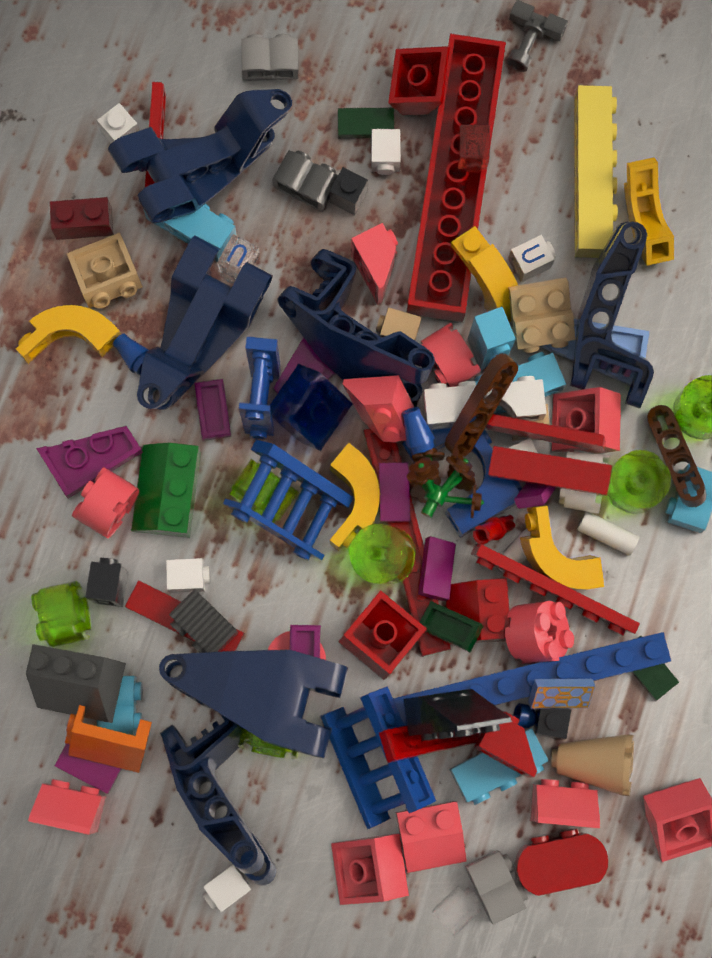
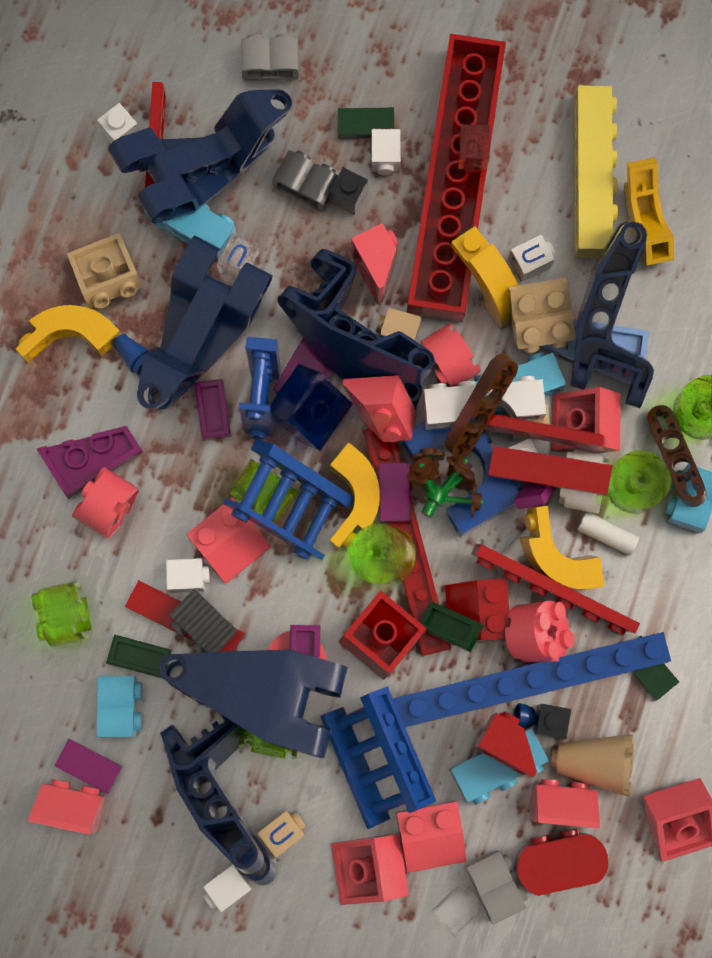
(70, 679): dark grey slope -> none
(81, 218): dark red brick -> none
(106, 745): orange panel -> none
(107, 582): black brick -> none
(137, 655): none -> dark green tile
(166, 489): green slope -> none
(228, 542): none -> coral slope
(282, 832): none -> tan brick
(401, 746): red tile -> none
(417, 432): blue cone -> none
(418, 79): red slope -> none
(437, 568): magenta tile -> none
(452, 715): black slope -> none
(490, 336): medium azure brick -> none
(493, 529): red axle -> none
(535, 27): dark grey bar -> none
(561, 693): medium blue tile -> none

